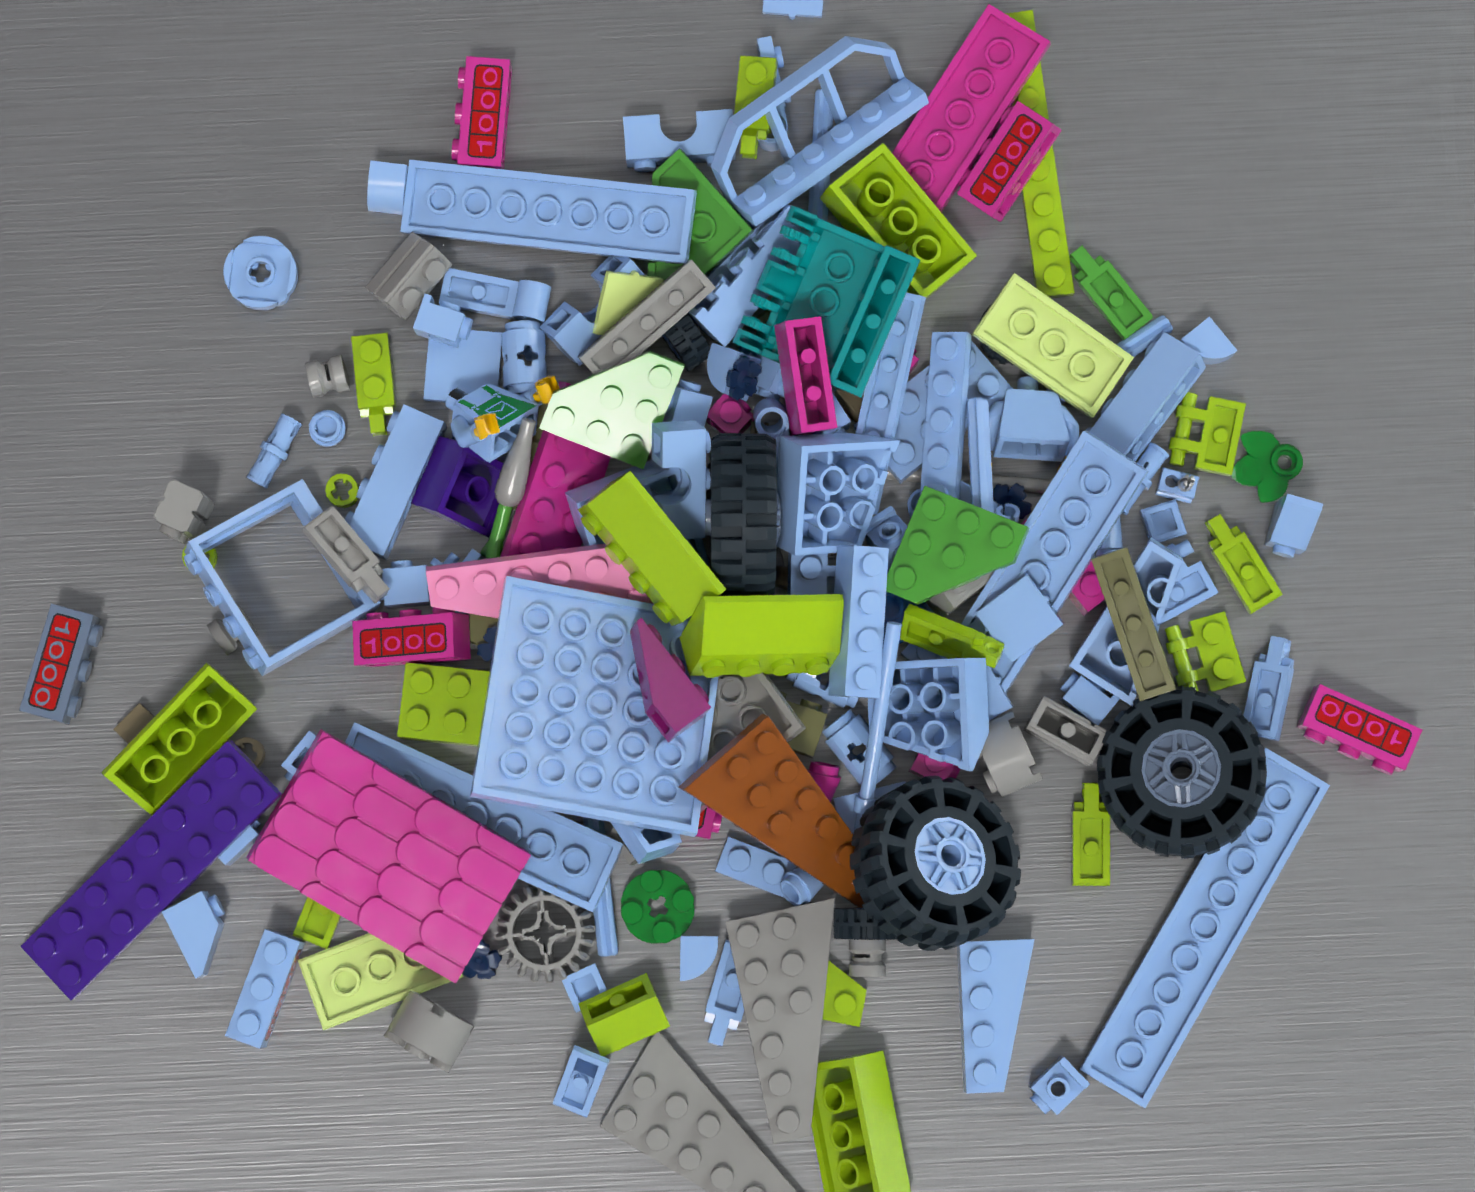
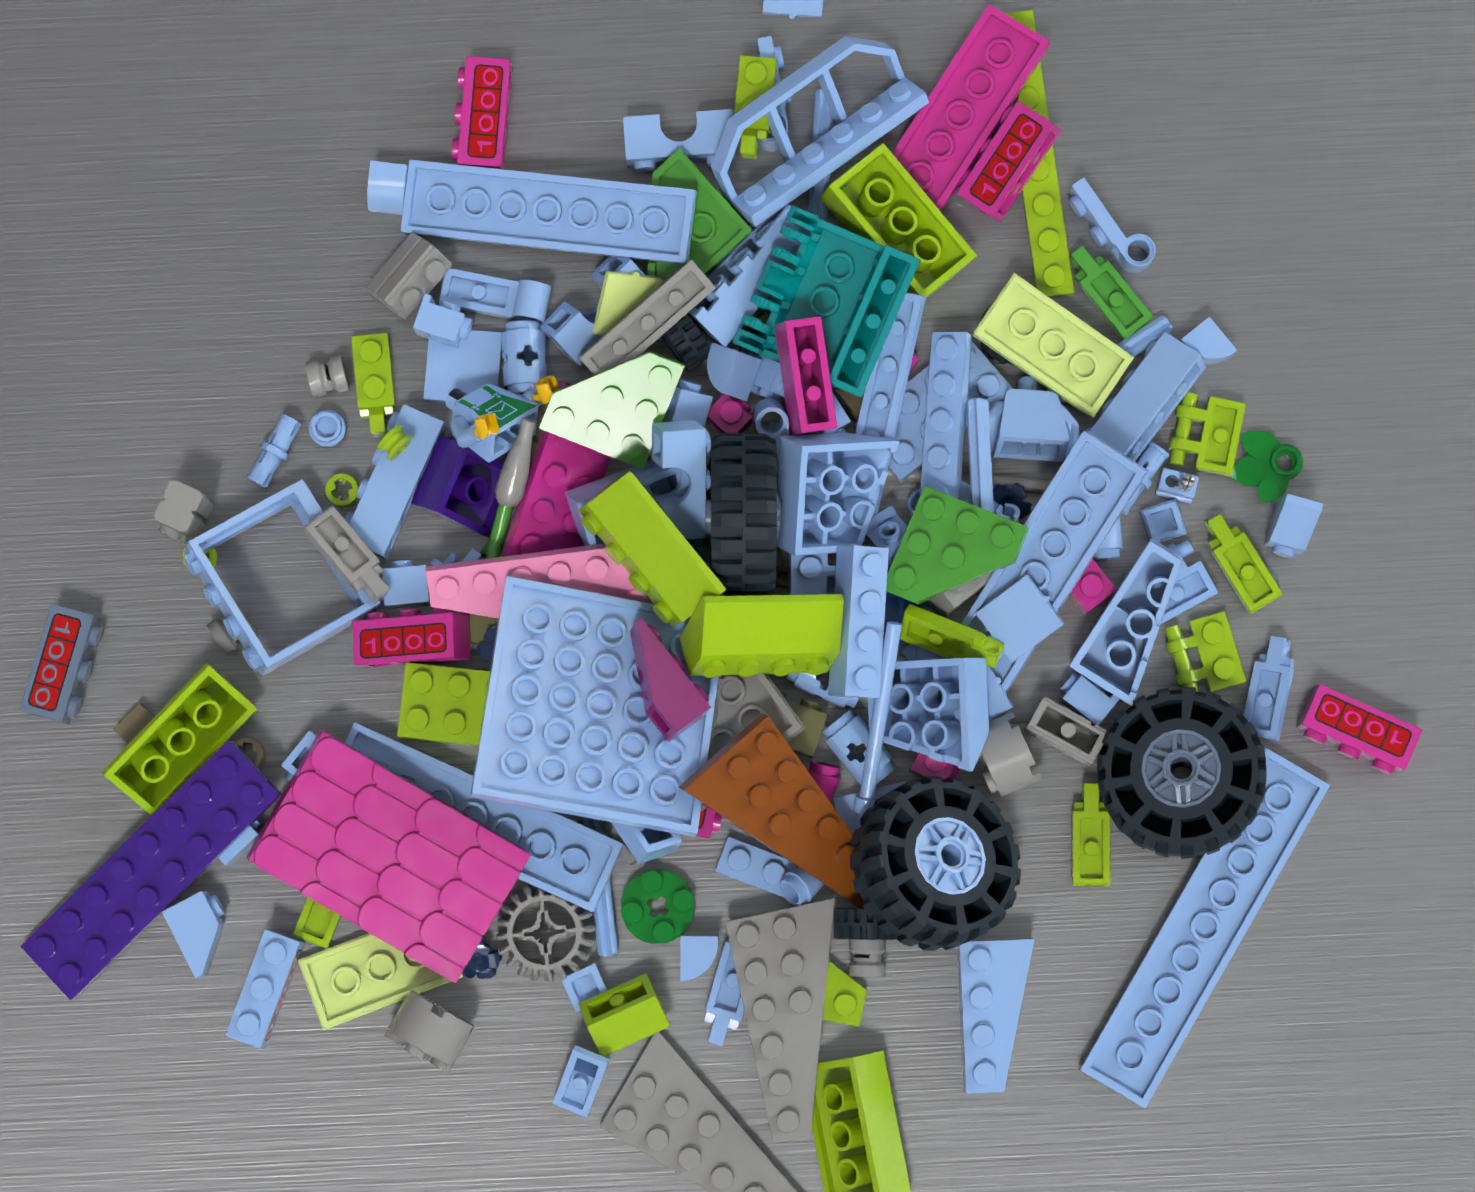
(246, 257): light blue plate -> none
(394, 442): none -> lime bush
(742, 378): dark blue plant -> none
(1061, 1071): light blue brick -> none
(1106, 231): none -> light blue plate
(1133, 623): olive plate -> none

